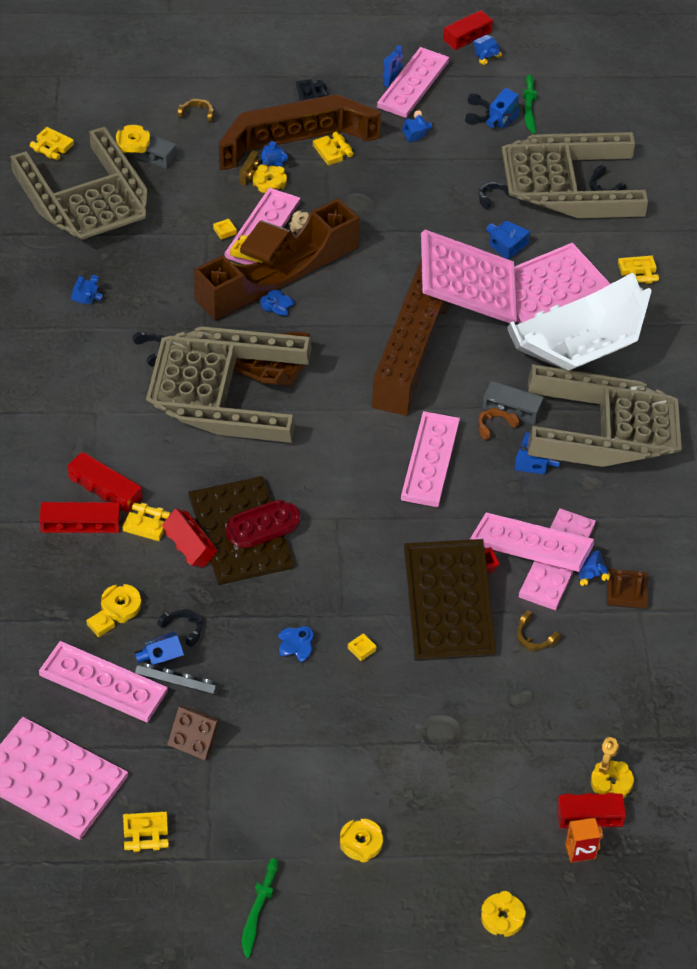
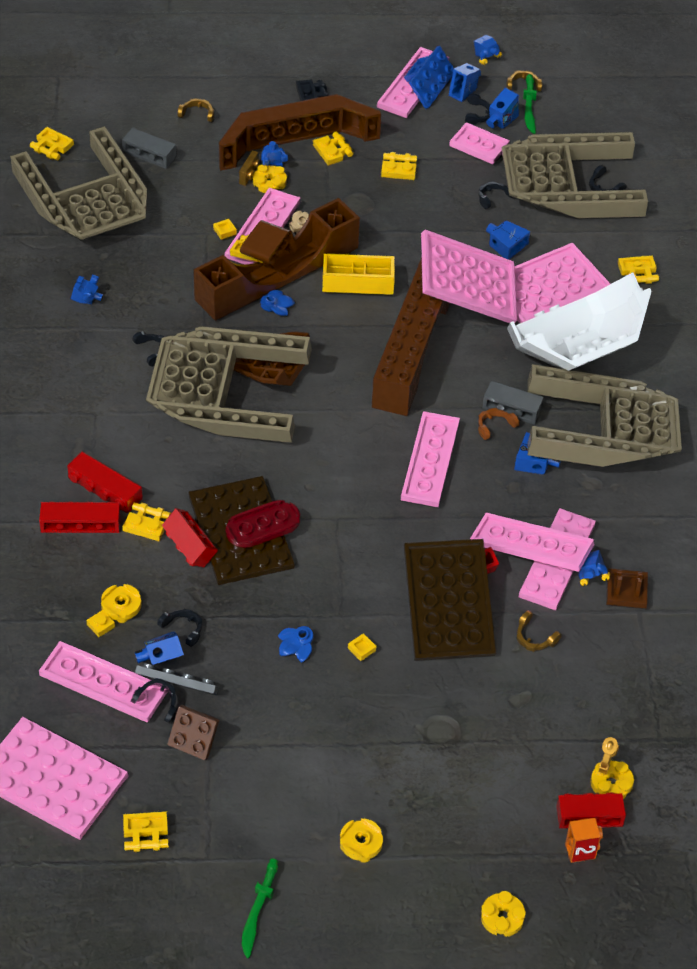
(127, 144): yellow plate -> none
(168, 686): none -> black piece
(358, 274): none -> yellow brick
(392, 66): blue plate -> none
(399, 170): none -> yellow plate
(416, 128): blue piece -> none
(430, 76): none -> blue bracket
(464, 81): none -> blue torso
(467, 30): red brick -> none
(478, 143): none -> bright pink plate
(522, 74): none -> pearl gold piece

